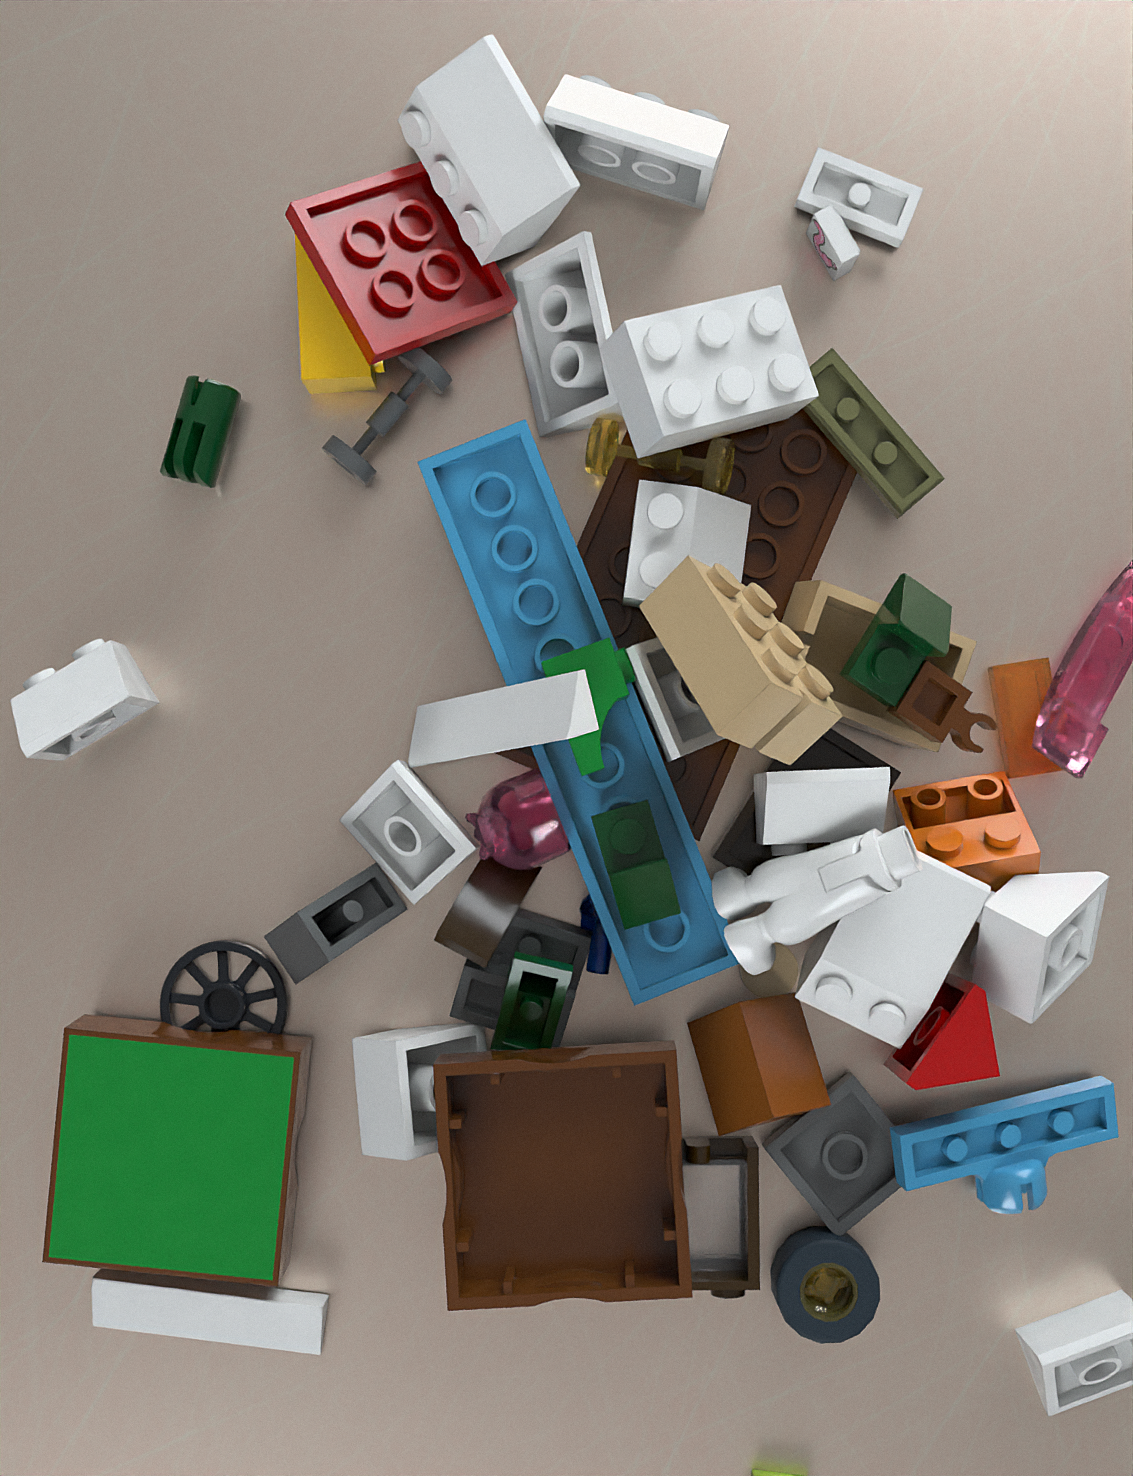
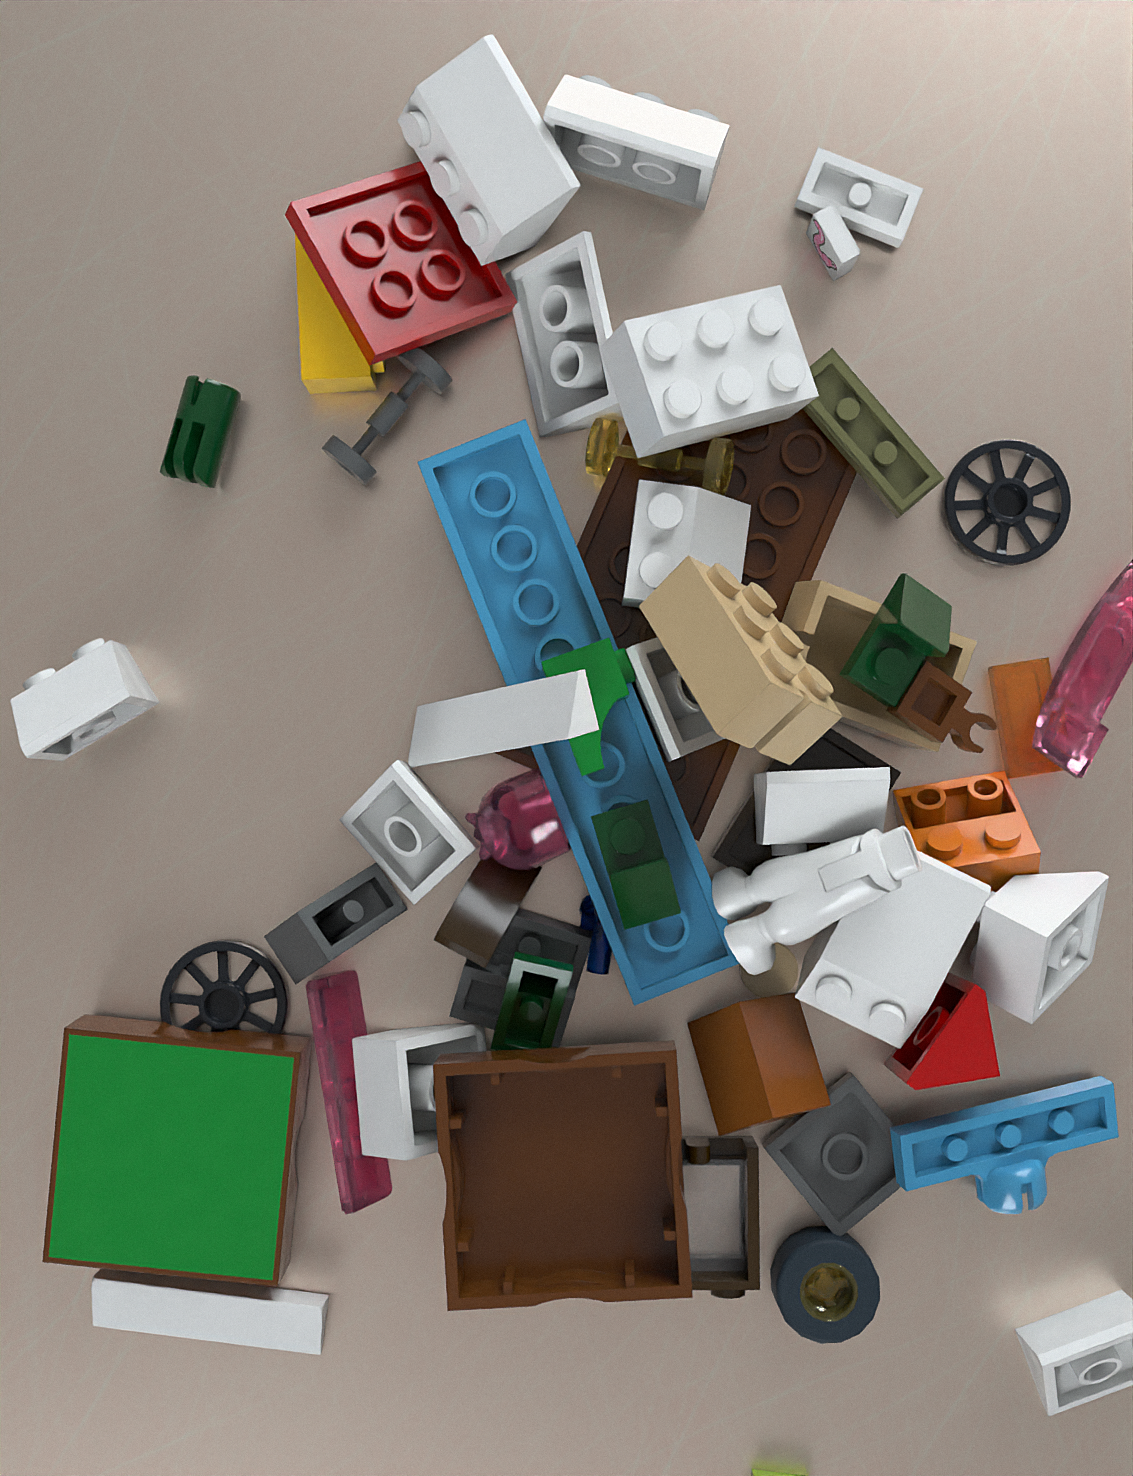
(335, 1020): none -> clear pink slope
(1006, 503): none -> black wheel

